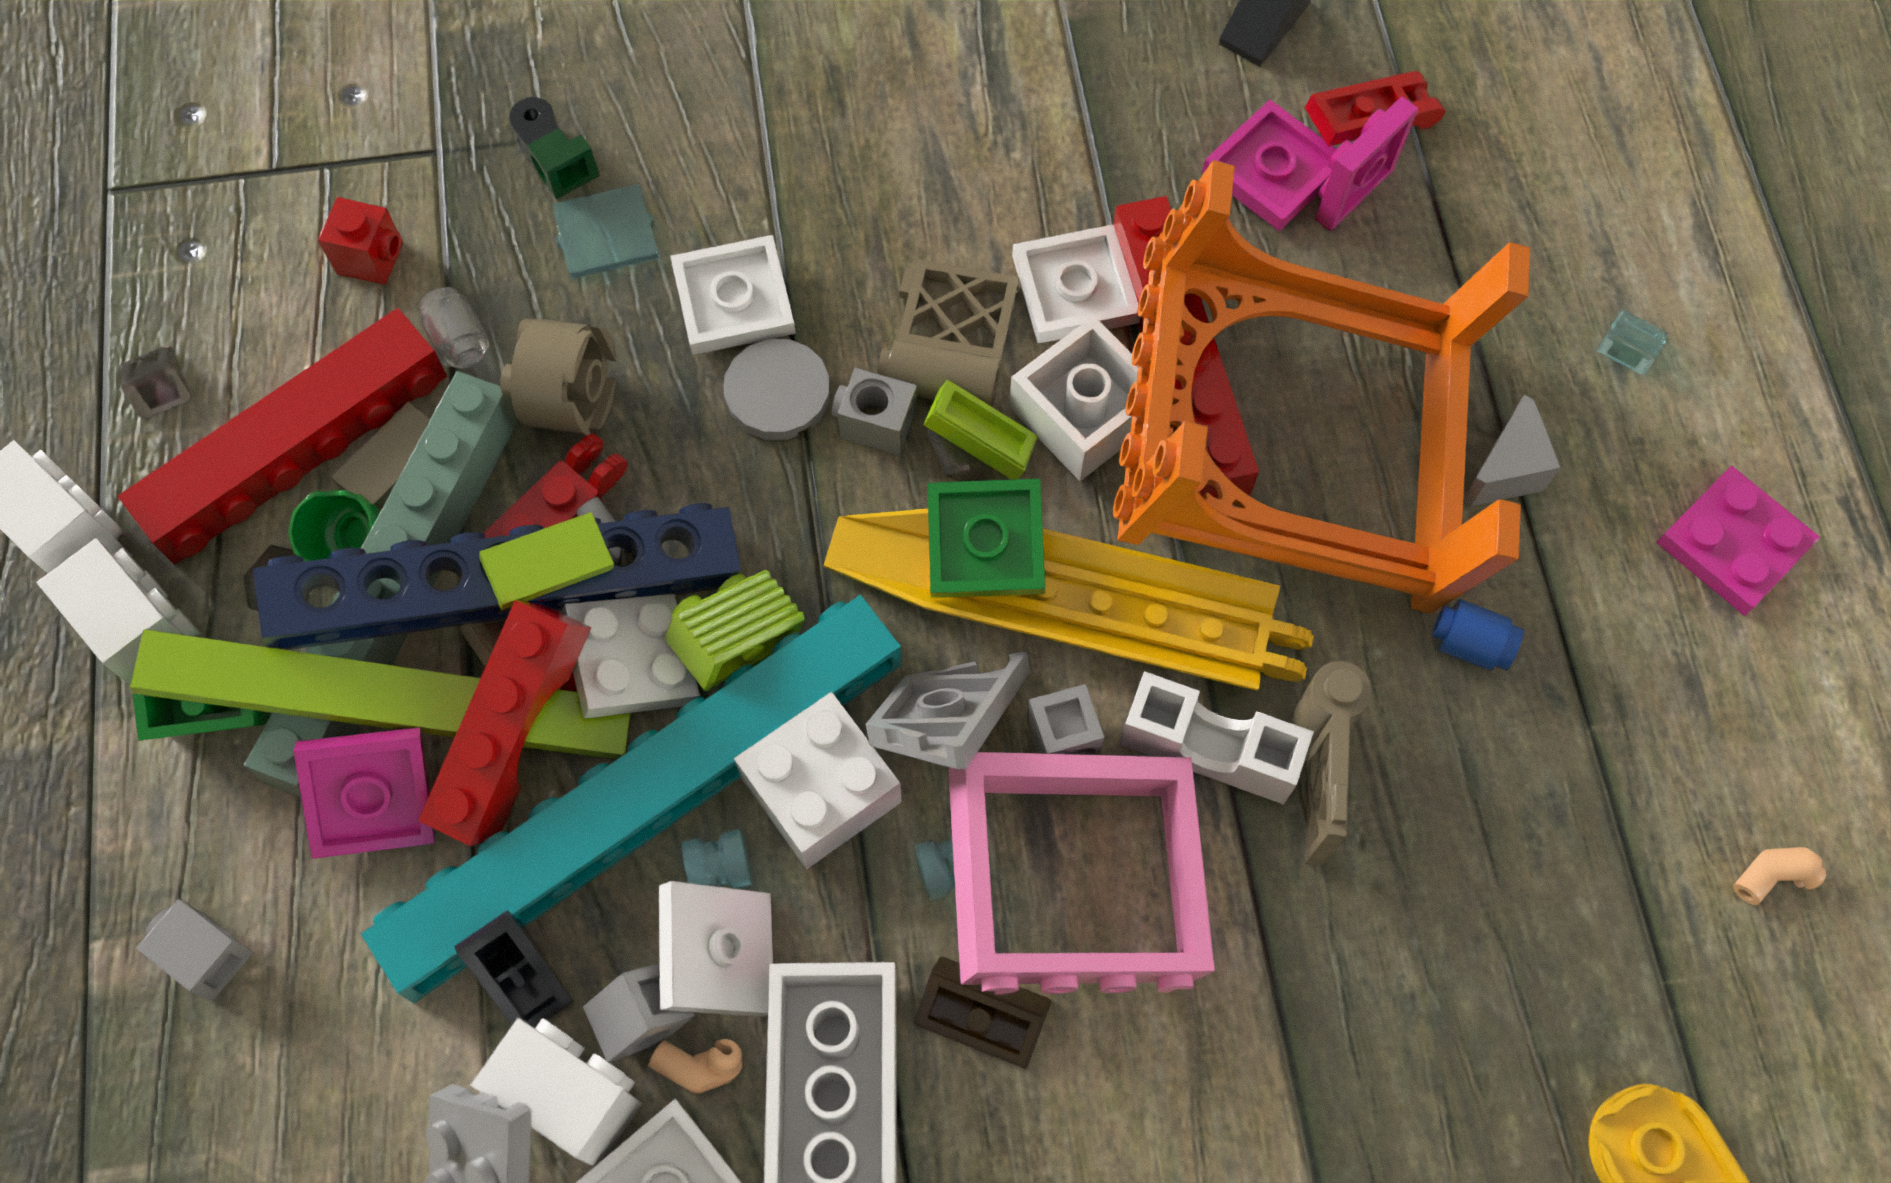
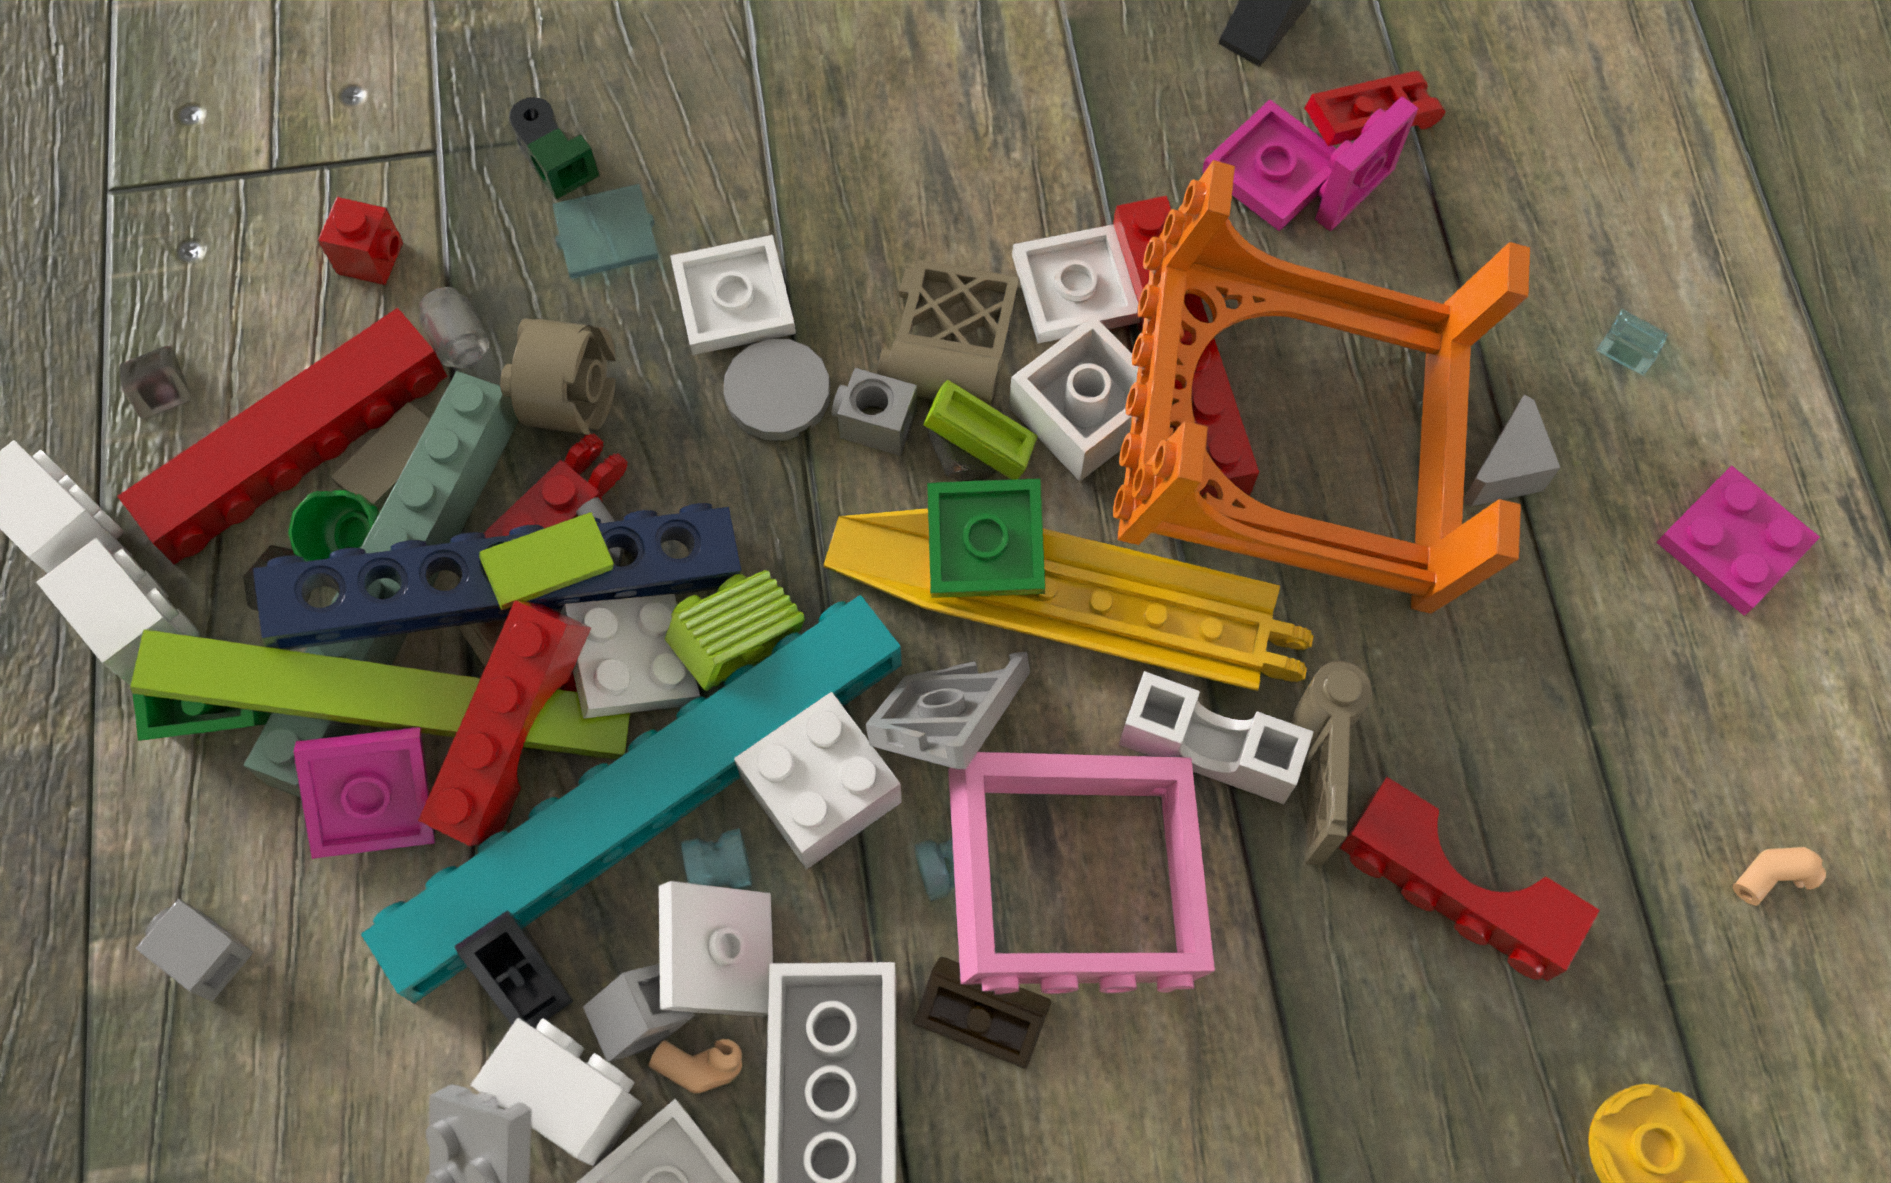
(1065, 723): light grey brick -> none
(1477, 635): blue brick -> none
(1532, 926): none -> red arch

